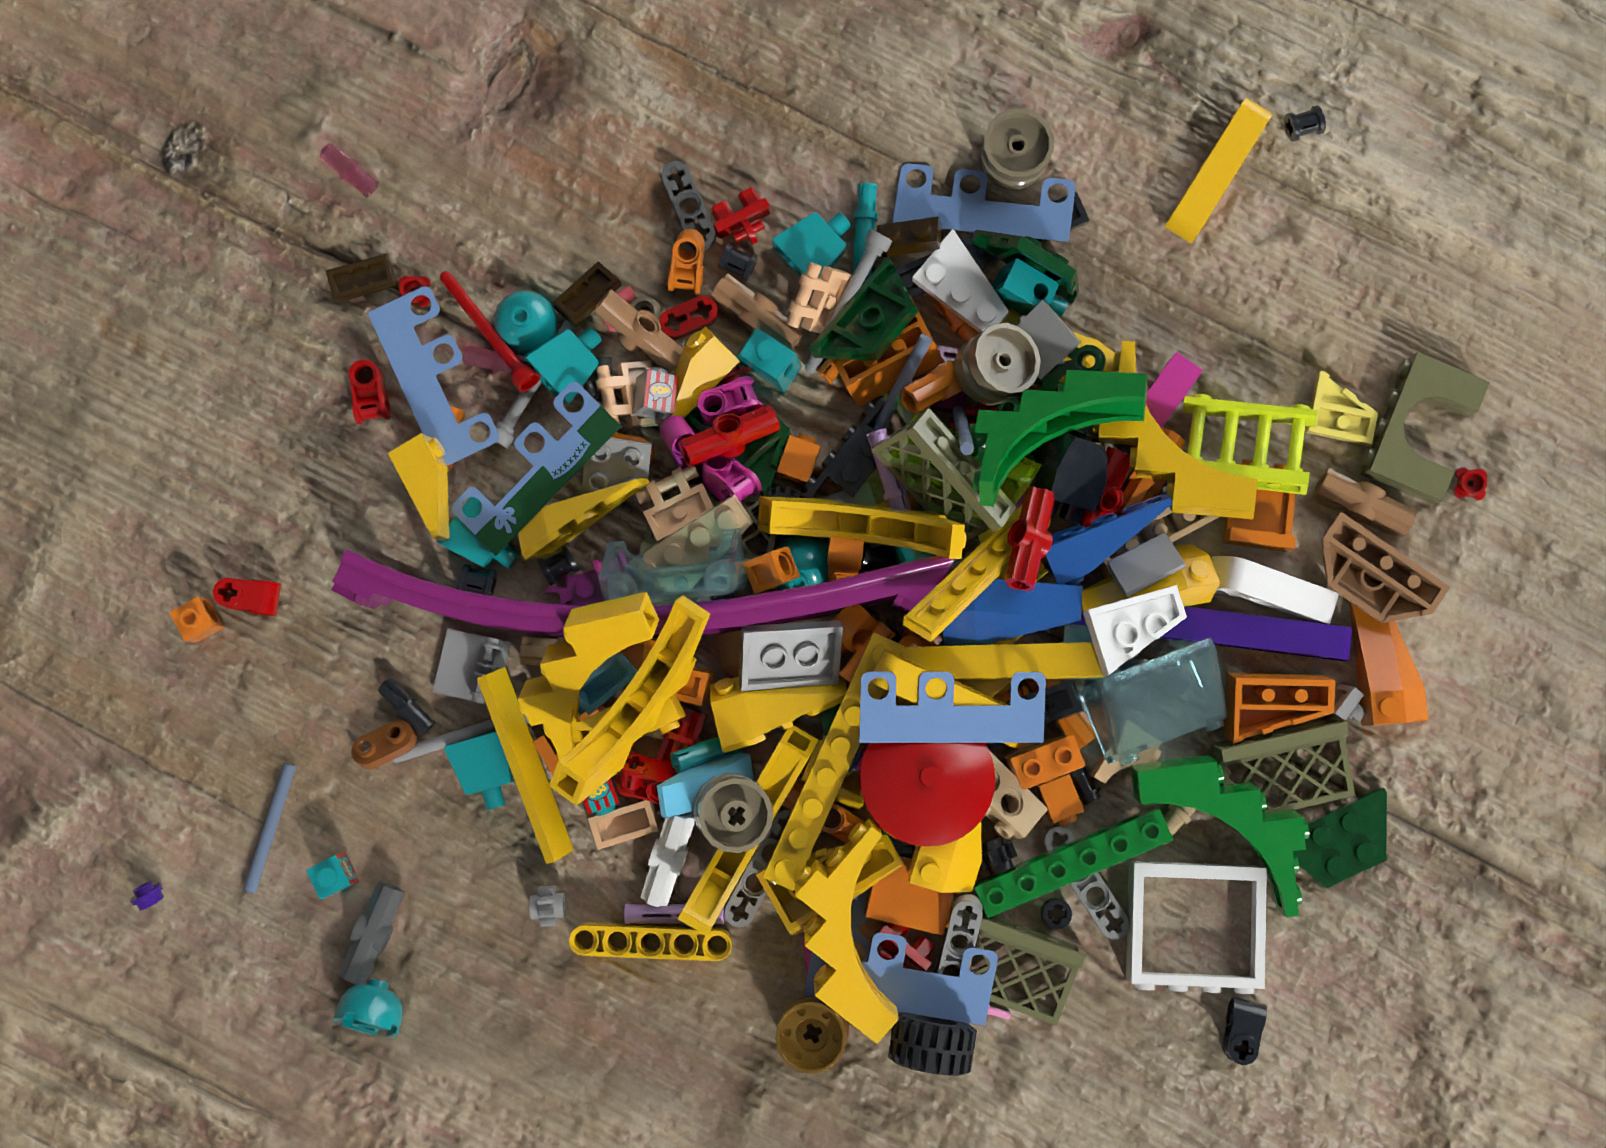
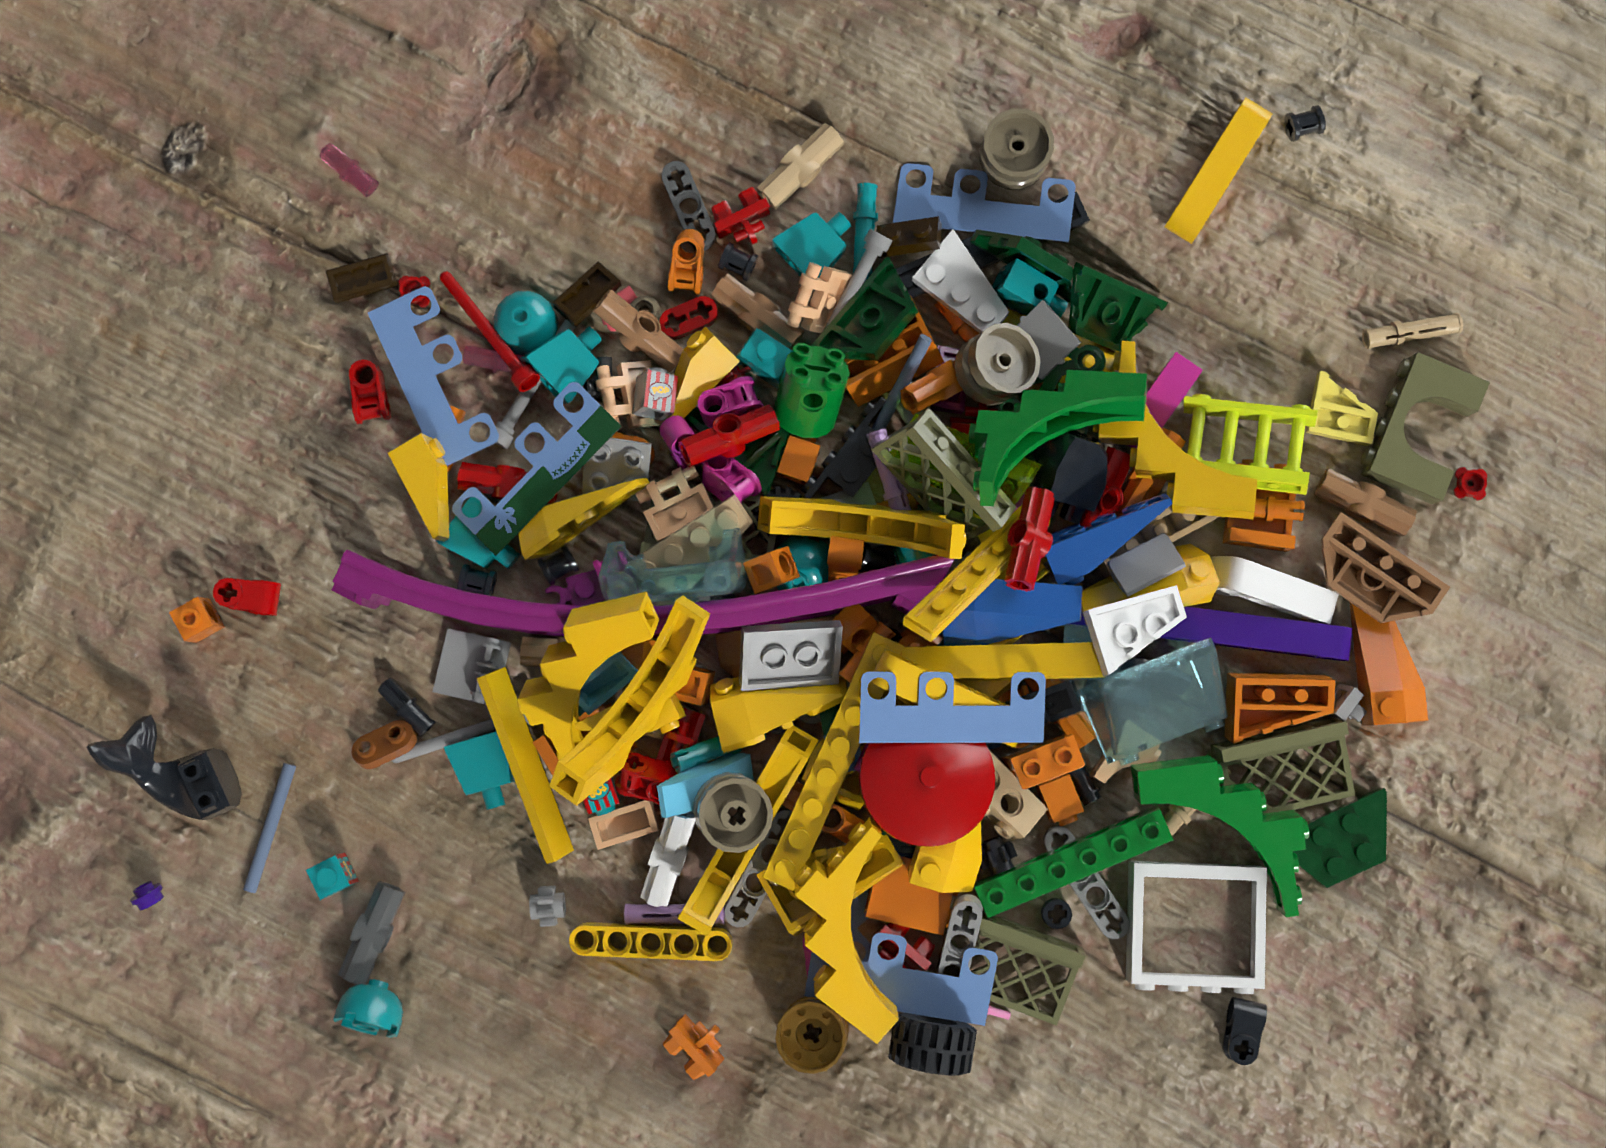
(193, 785): none -> black hips
(491, 480): none -> red piece
(698, 1044): none -> orange hips
(800, 165): none -> tan piece
(811, 390): none -> green cylinder
(962, 430): sand blue bar -> none
(1108, 308): none -> dark green wing
(1278, 509): none -> orange pin
(1399, 332): none -> tan pin

